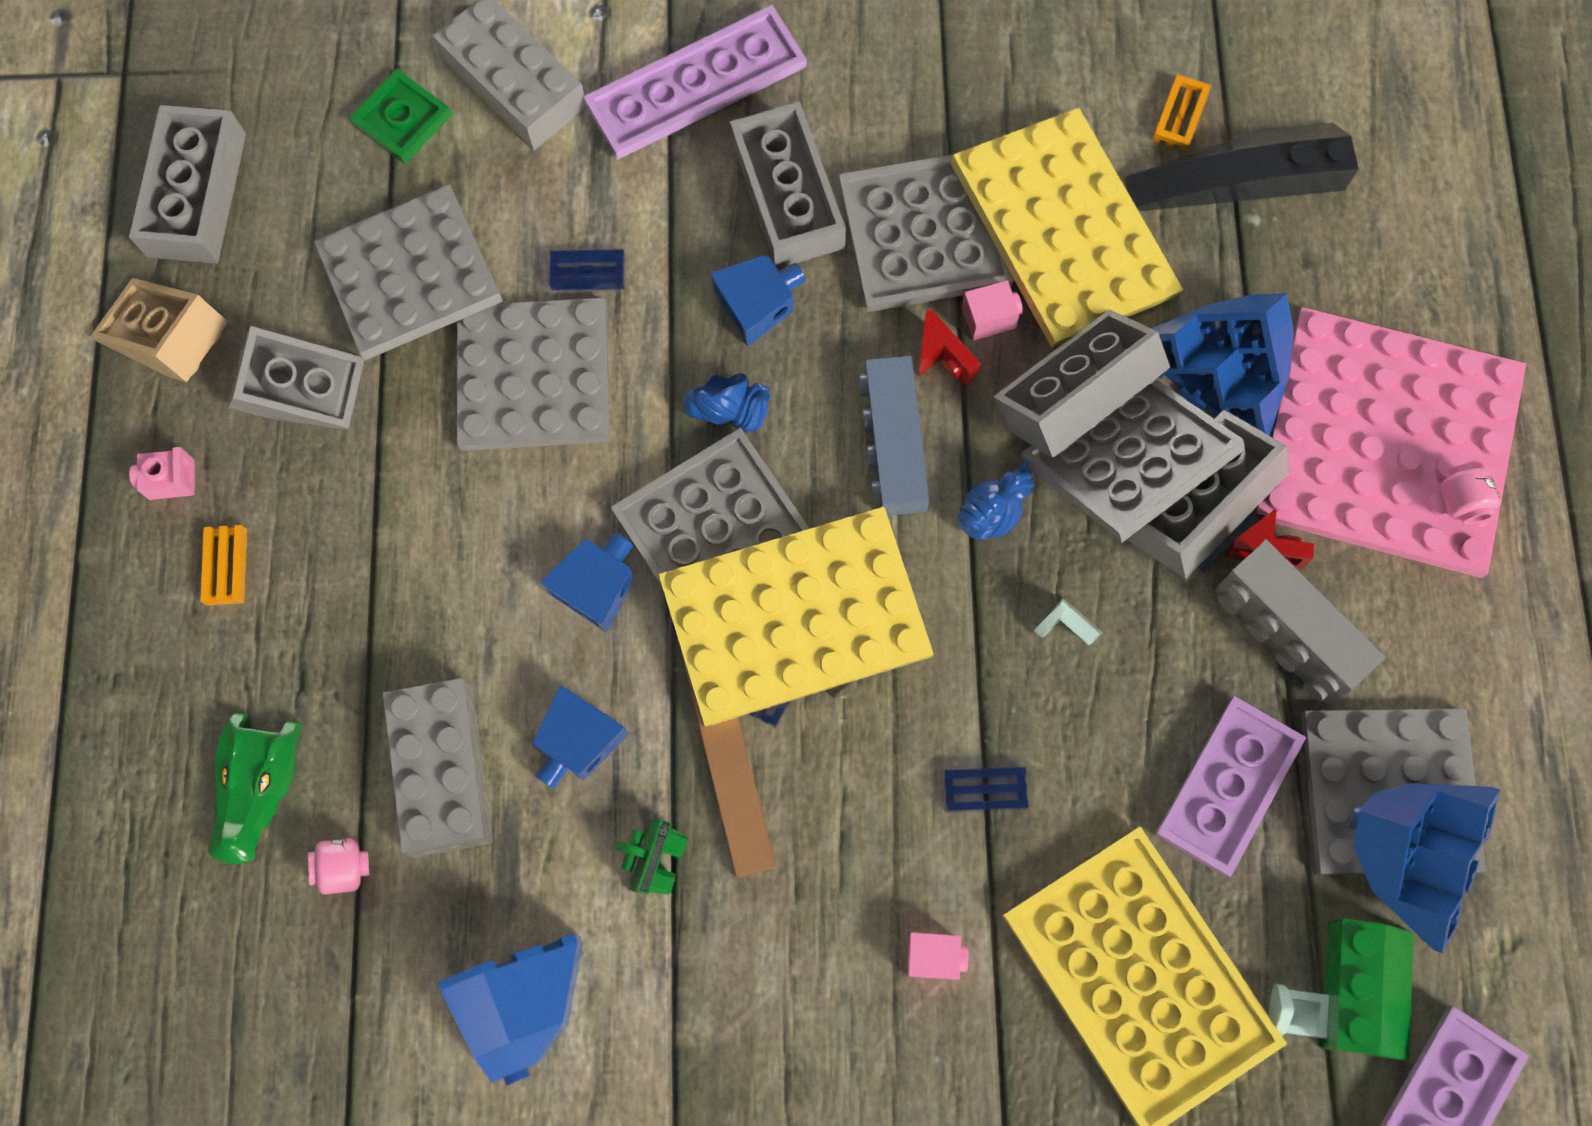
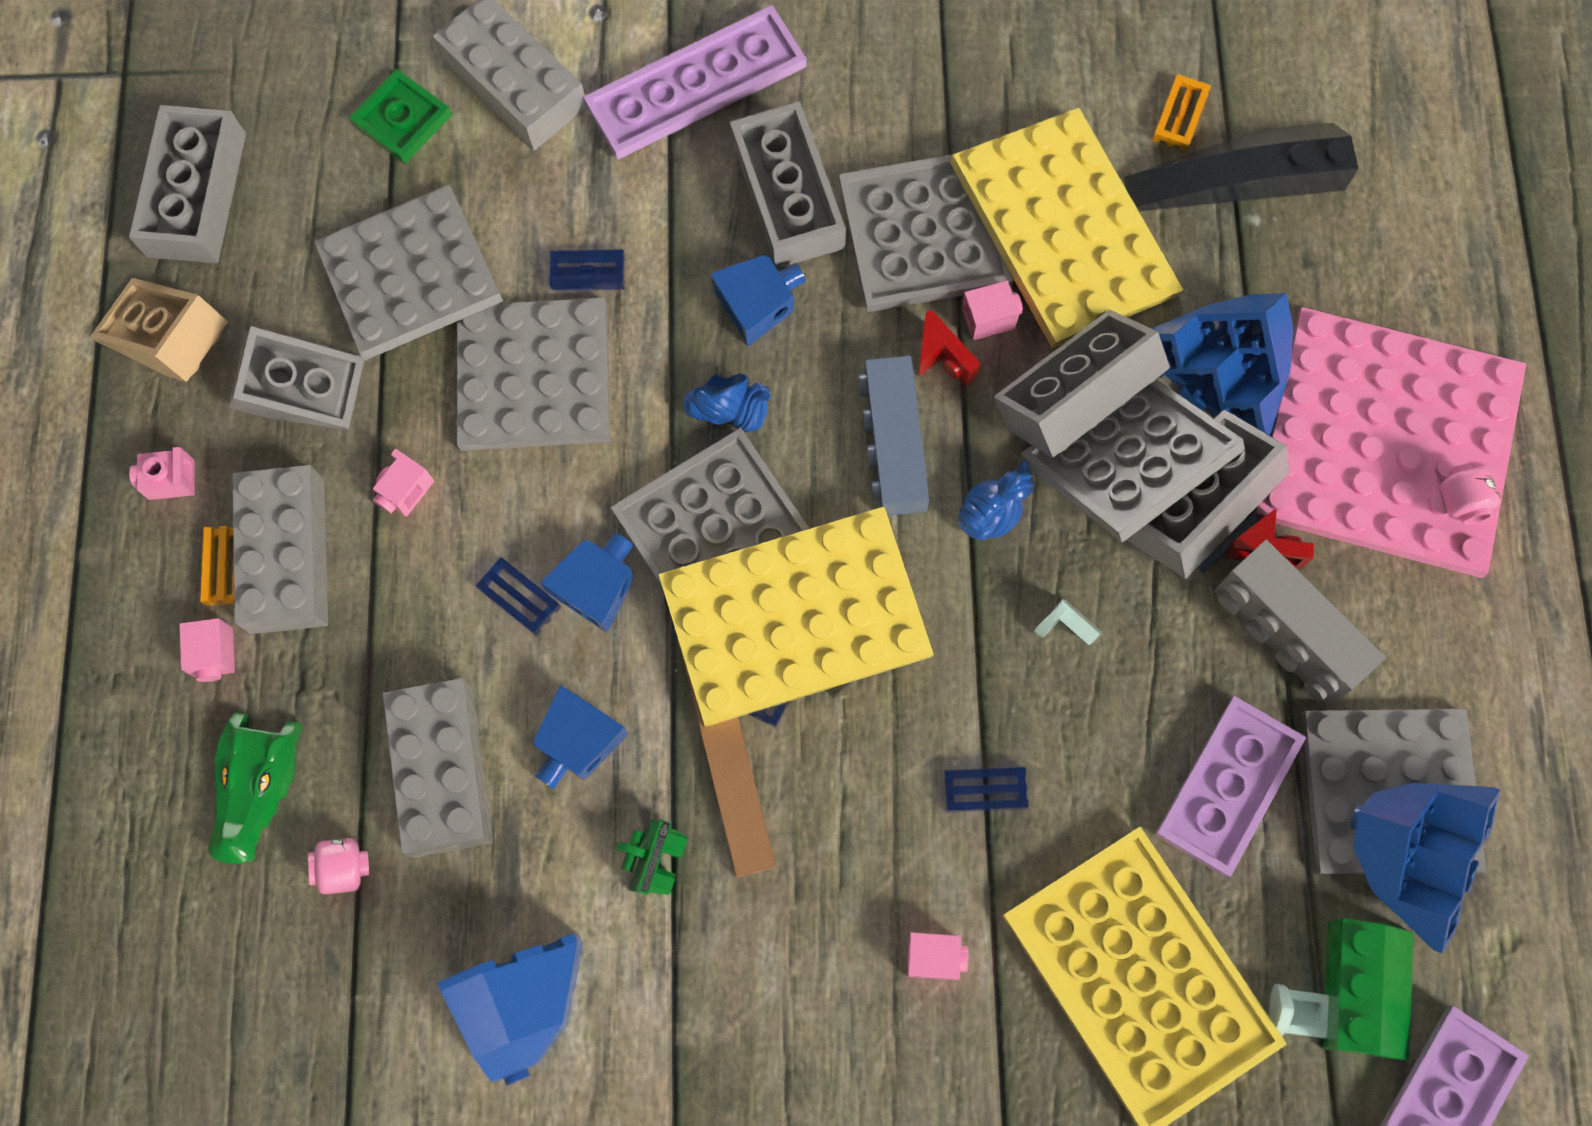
(207, 649): none -> bright pink brick
(279, 550): none -> light grey brick
(401, 485): none -> bright pink brick
(543, 617): none -> clear blue tile

